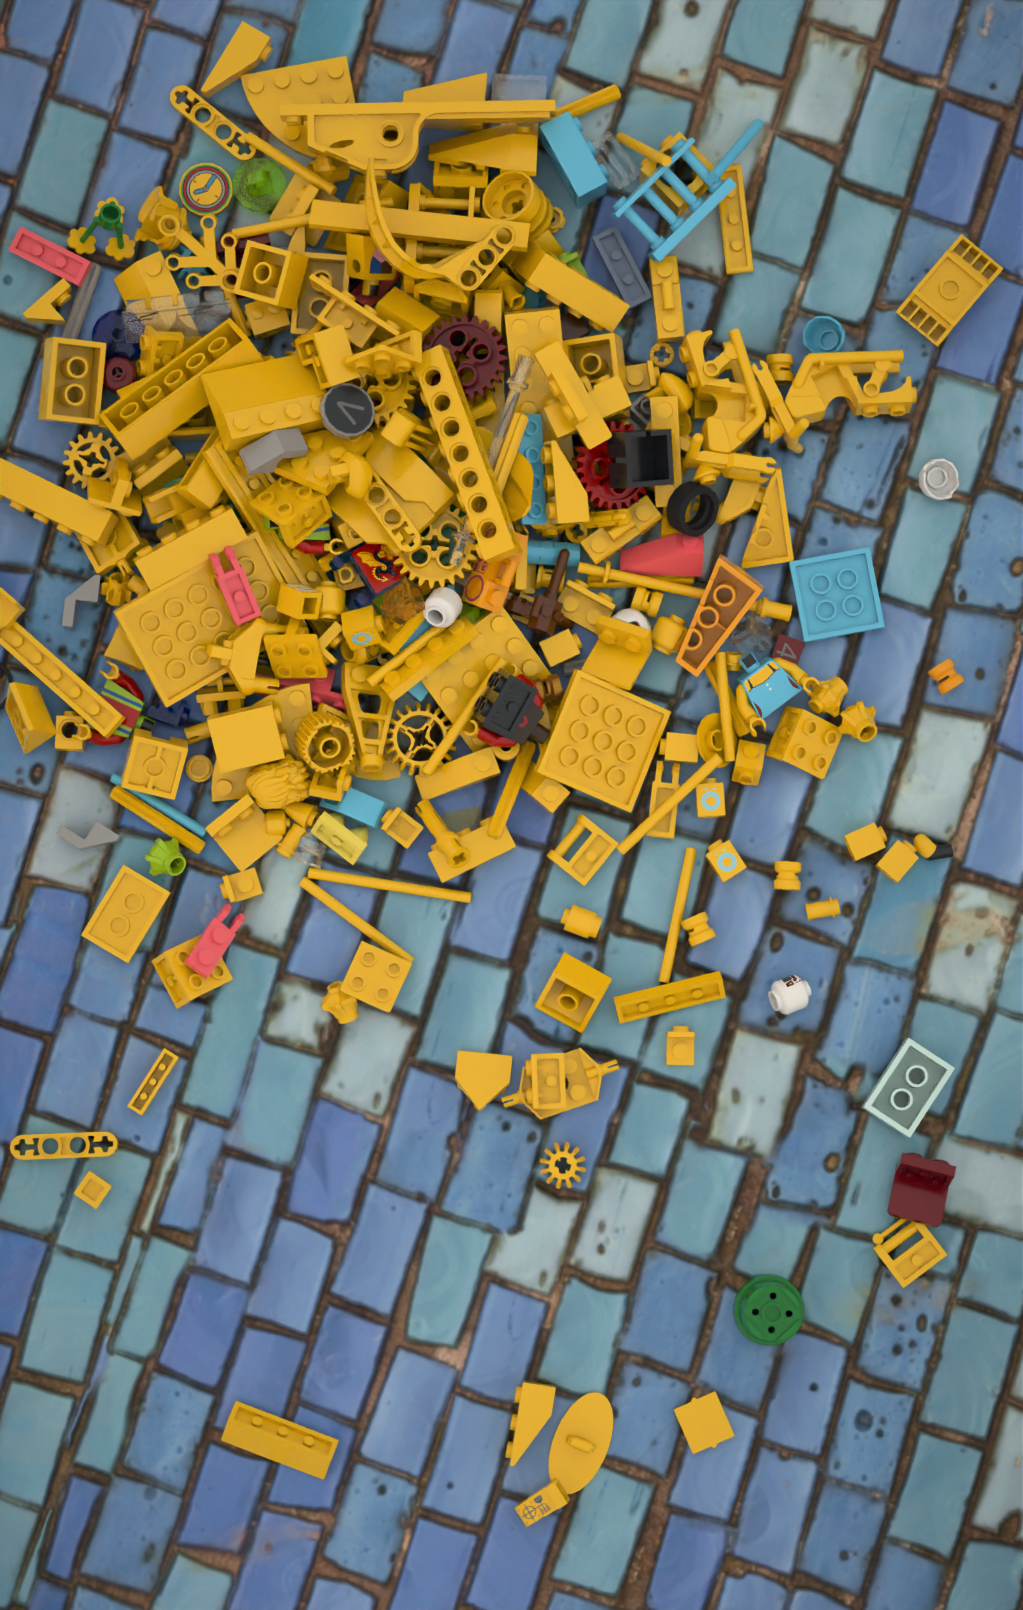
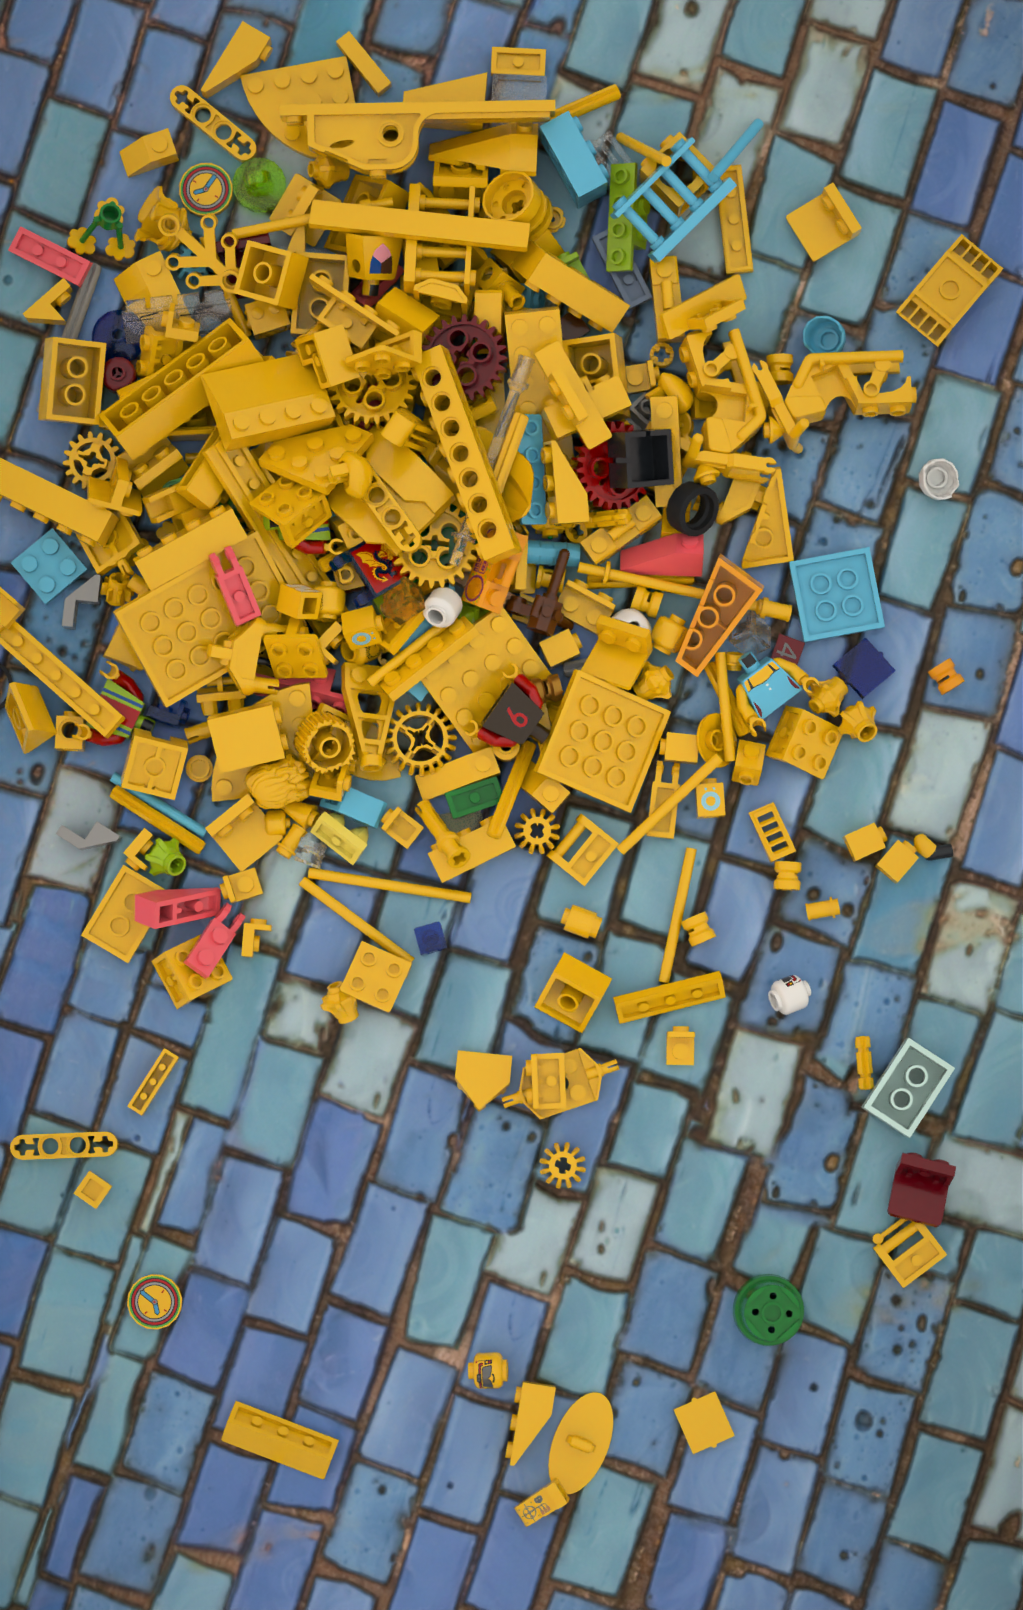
(49, 566): none -> medium azure plate
(142, 845): none -> yellow bracket
(149, 153): none -> yellow slope
(154, 1301): none -> tile
(176, 906): none -> coral slope
(181, 328): none -> yellow bracket
(251, 941): none -> yellow bracket
(267, 451): light grey slope -> none
(290, 163): yellow bar -> none
(347, 410): black tile -> none
(363, 64): none -> yellow piece
(430, 938): none -> clear blue bracket
(450, 267): yellow piece -> none
(460, 723): yellow piece -> none
(473, 797): none -> green plate
(488, 1370): none -> yellow head
(504, 702): black bracket -> none
(518, 61): none -> yellow plate
(527, 831): none -> yellow gear
(622, 235): none -> lime bracket
(654, 682): none -> yellow rock
(706, 308): none -> yellow bracket
(724, 860): yellow brick -> none
(772, 856): none -> yellow slope
(824, 223): none -> yellow bracket
(863, 668): none -> clear blue piece
(864, 1062): none -> yellow axle

